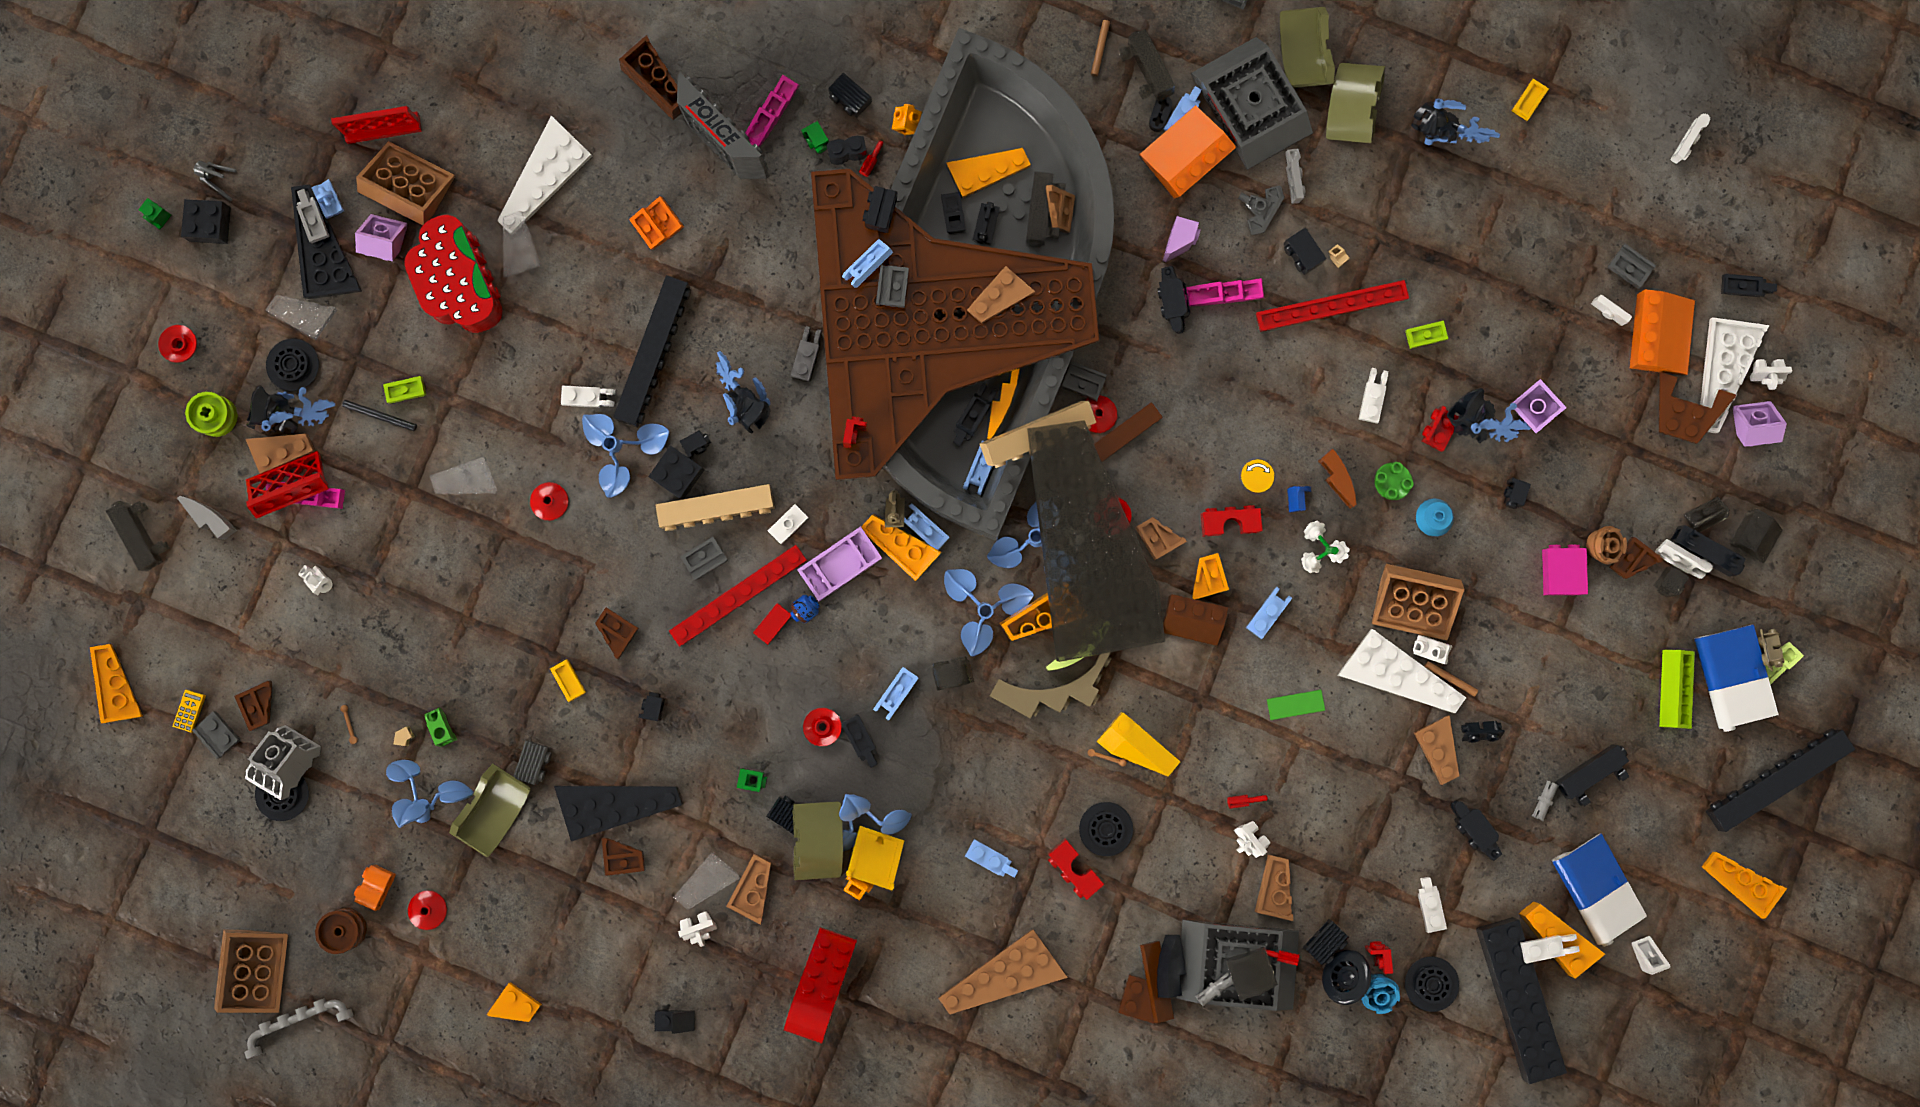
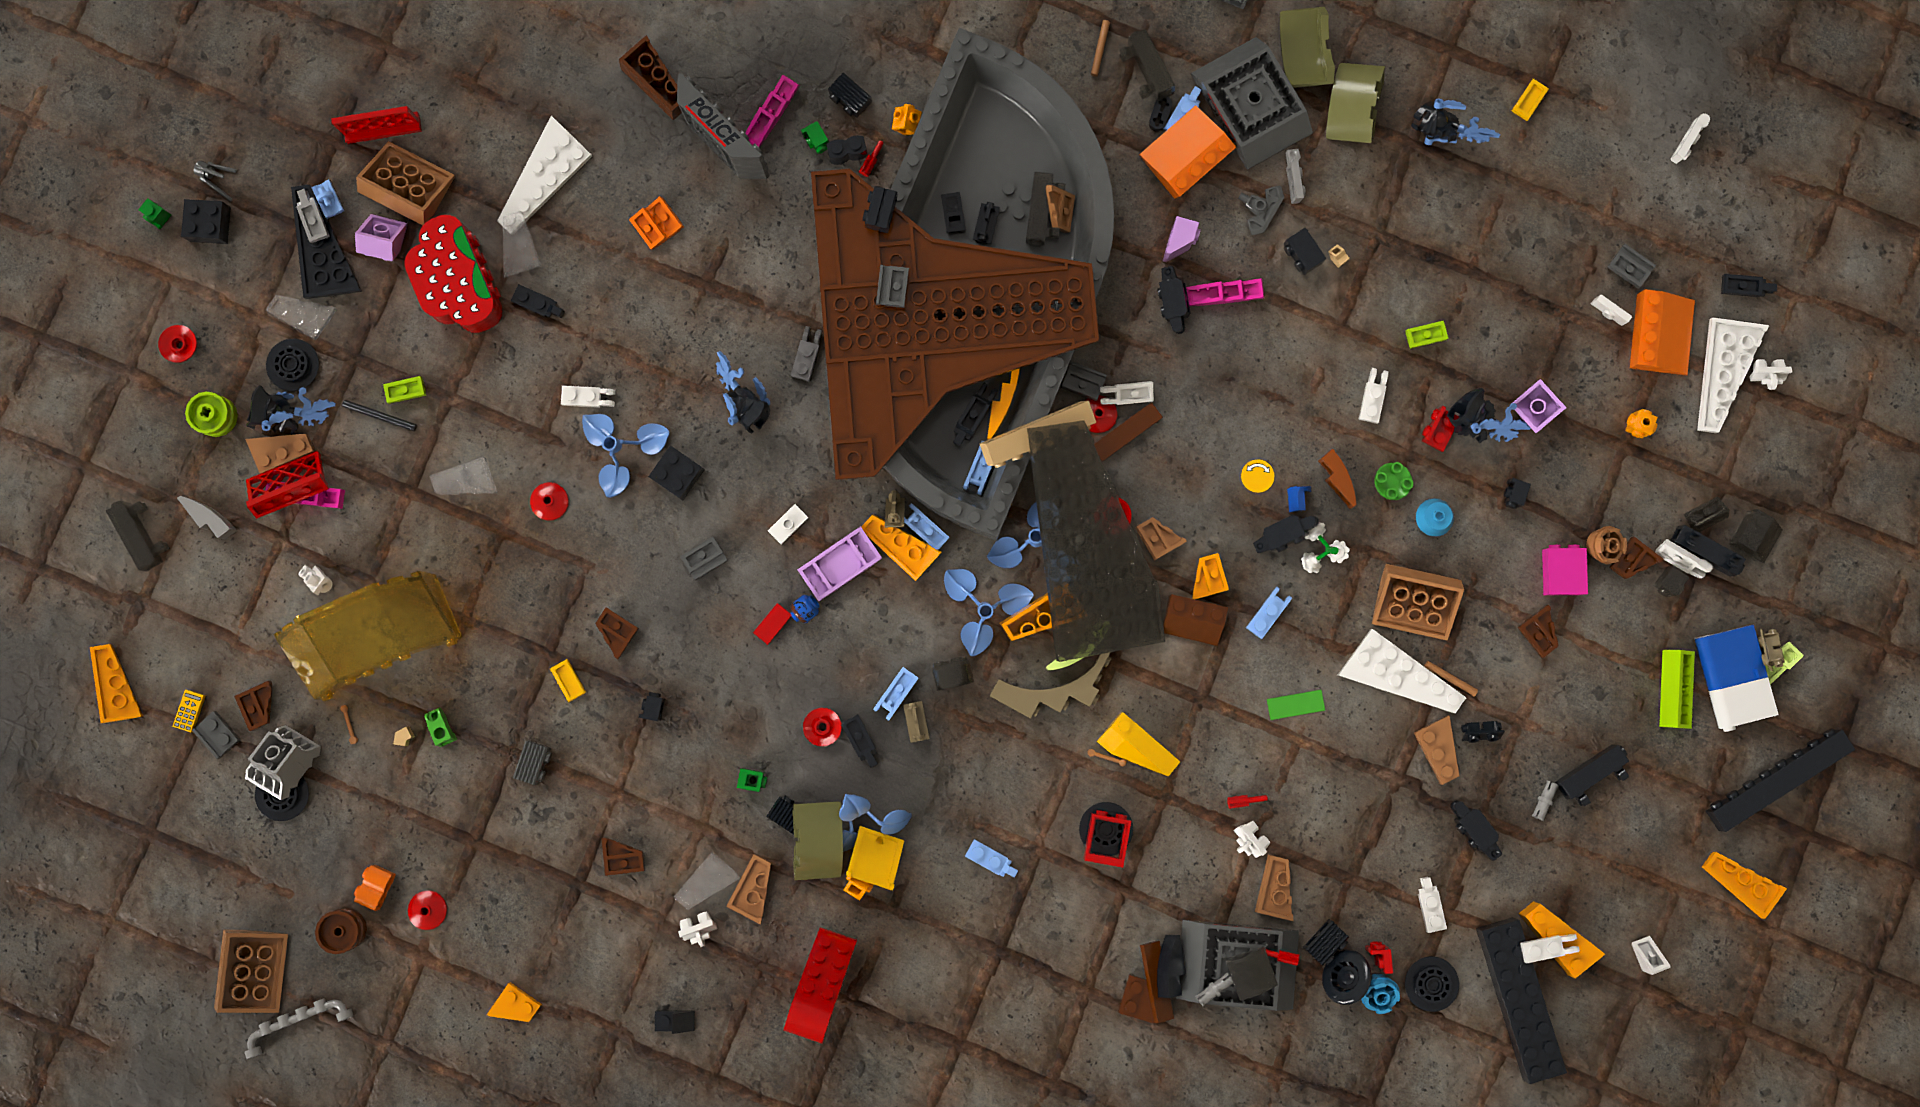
(367, 632): none -> clear yellow windscreen
(405, 810): medium blue plant -> none
(492, 810): olive panel -> none
(536, 302): none -> black hinge
(600, 808): black wing -> none
(652, 351): black brick -> none
(695, 443): black brick -> none
(715, 506): tan brick -> none
(737, 595): red plate -> none
(851, 428): red bracket -> none
(867, 263): light blue hinge -> none
(916, 721): none -> dark tan hinge
(982, 171): light orange wing -> none
(999, 295): medium nougat wing -> none
(1012, 971): medium nougat wing -> none
(1086, 883): red arch -> none
(1105, 859): none -> red window
(1129, 393): none -> white hinge
(1247, 518): red arch -> none
(1285, 532): none -> black hinge
(1332, 305): red plate -> none
(1432, 649): white hips -> none
(1540, 631): none -> reddish brown wing
(1599, 890): door -> none
(1636, 426): none -> light orange brick
(1684, 418): reddish brown wing -> none
(1758, 423): lavender slope -> none

